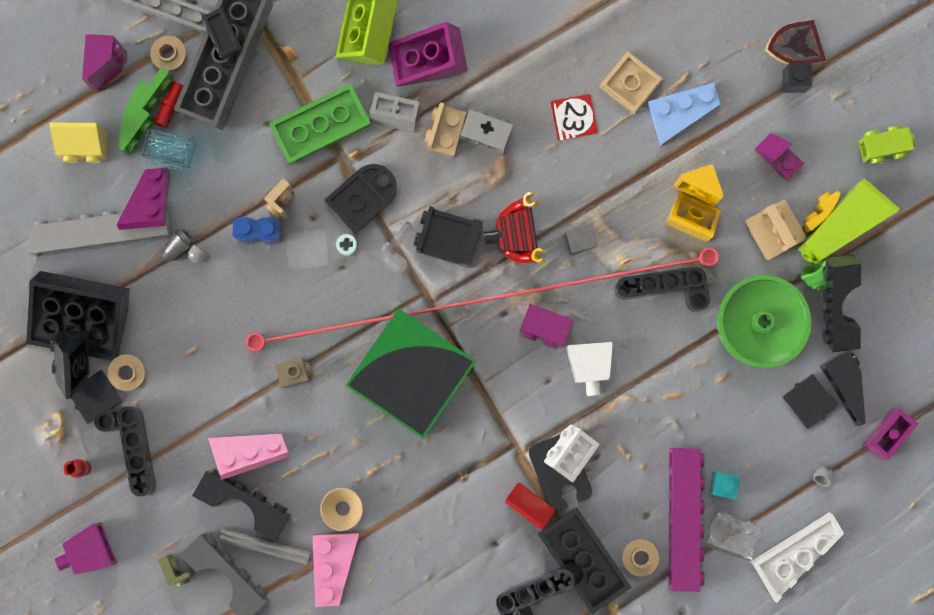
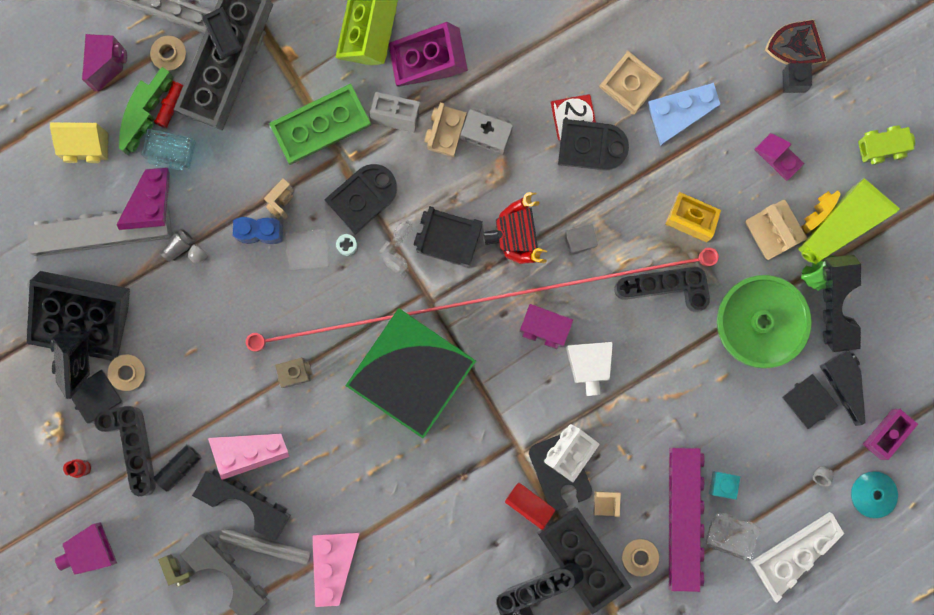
(177, 468): none -> black axle
(329, 512): tan piece -> none
(589, 145): none -> black tile
(607, 503): none -> tan panel
(701, 185): yellow slope -> none
(863, 494): none -> teal dish

